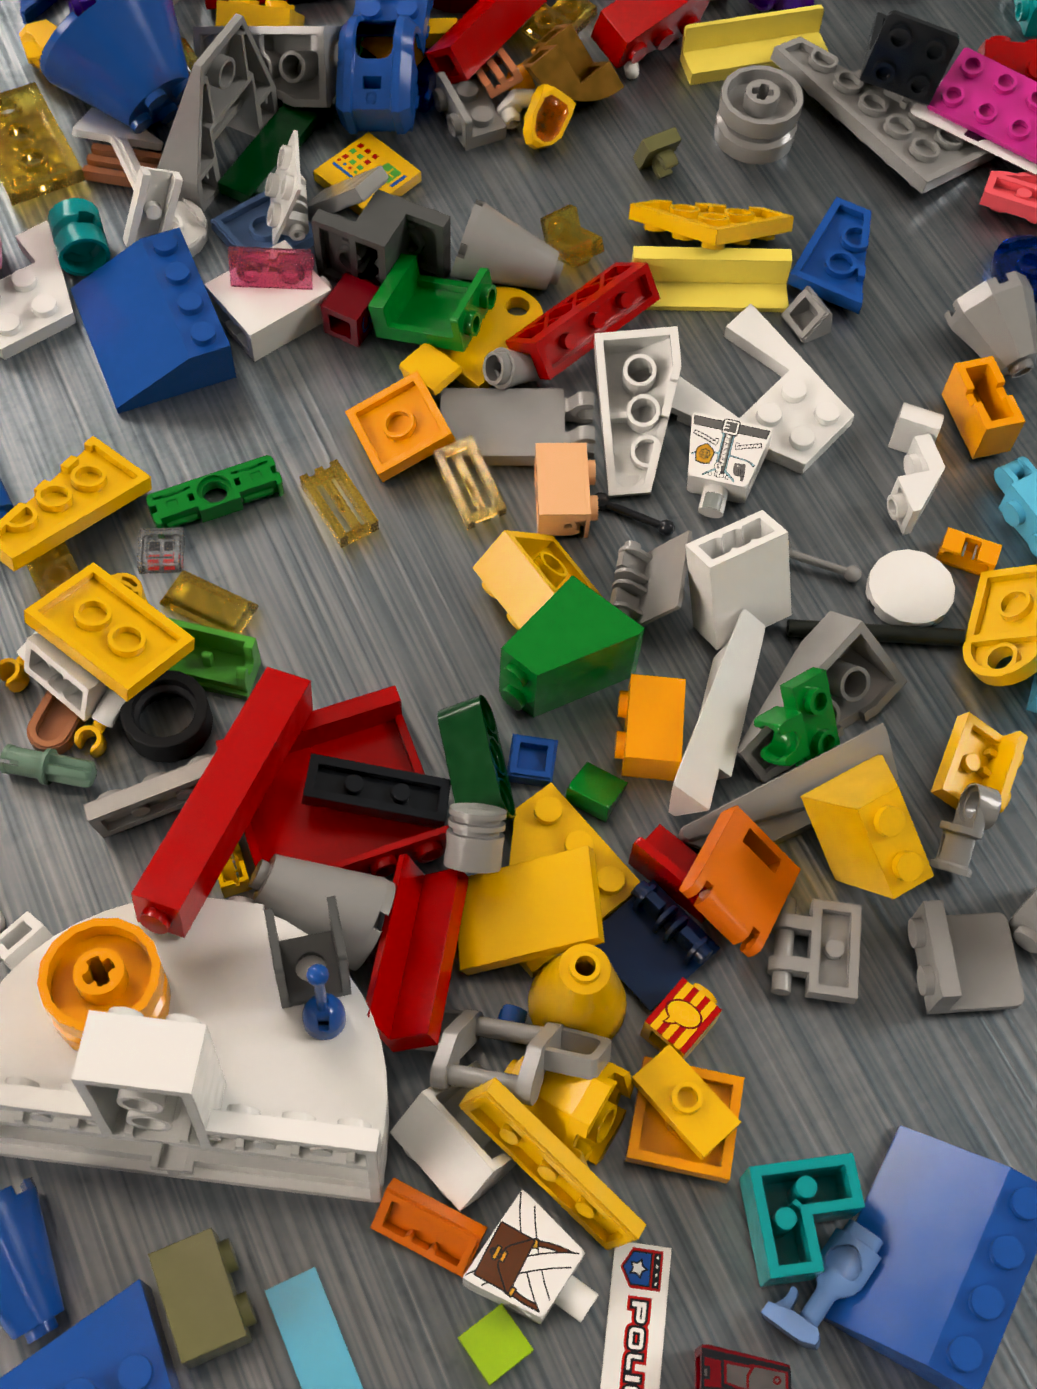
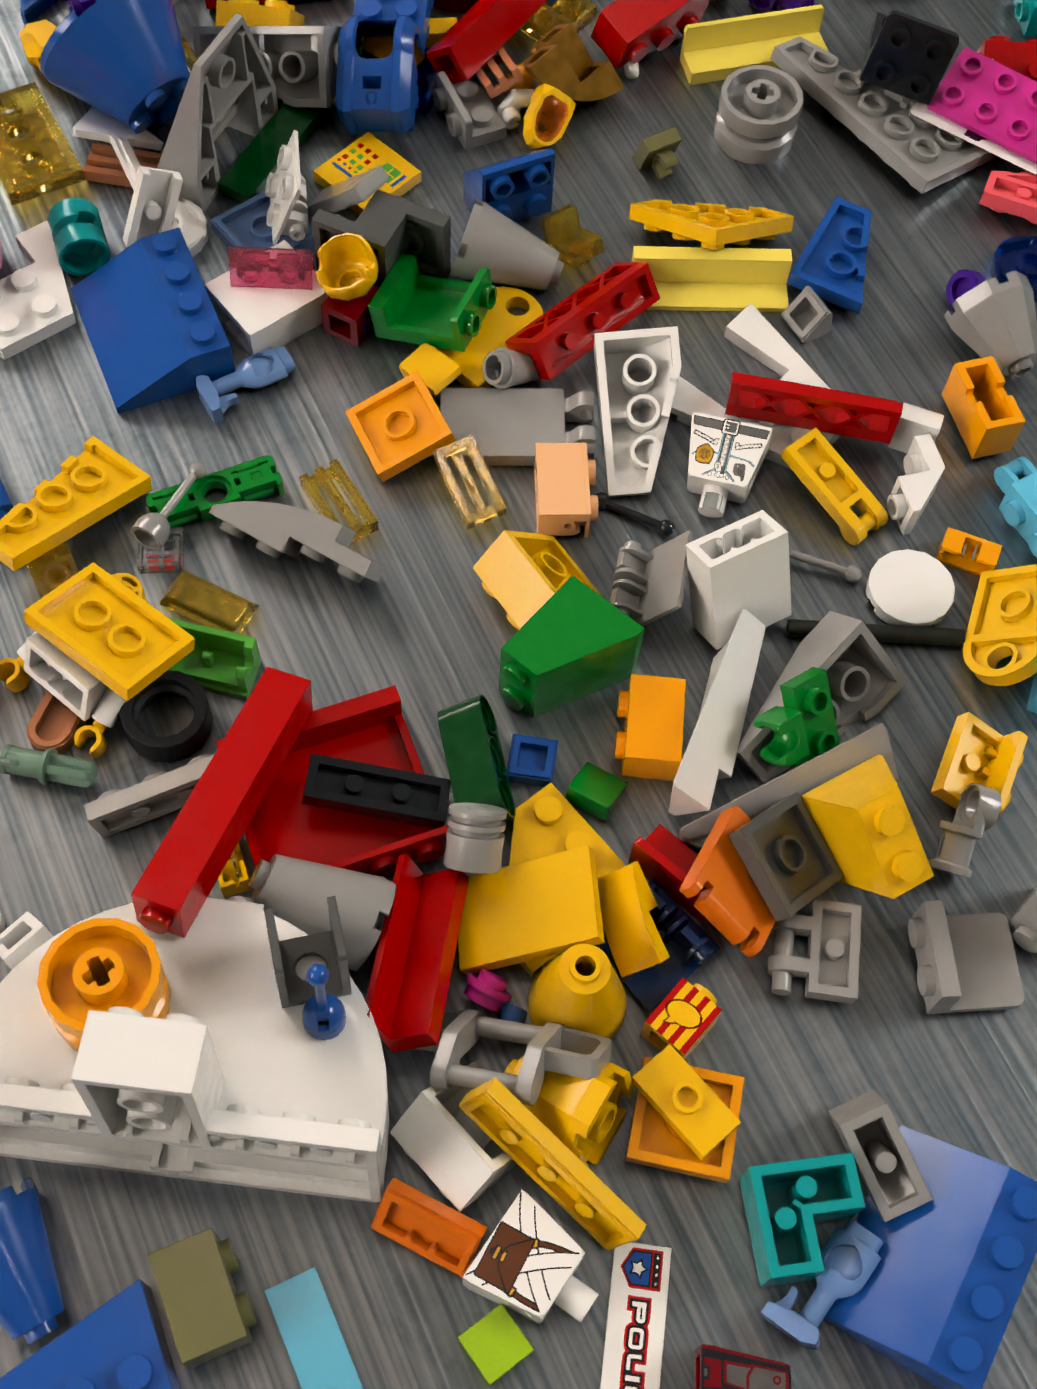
(153, 528): none -> light grey hinge
(252, 372): none -> medium blue piece
(296, 530): none -> light grey slope
(346, 267): none -> yellow hair
(487, 990): none -> dark pink plate
(515, 186): none -> blue slope
(627, 919): none -> yellow slope
(786, 856): none -> dark grey plate
(813, 407): none -> red fence
(835, 486): none -> yellow plate
(880, 1154): none -> light grey slope
(962, 282): none -> dark purple tile

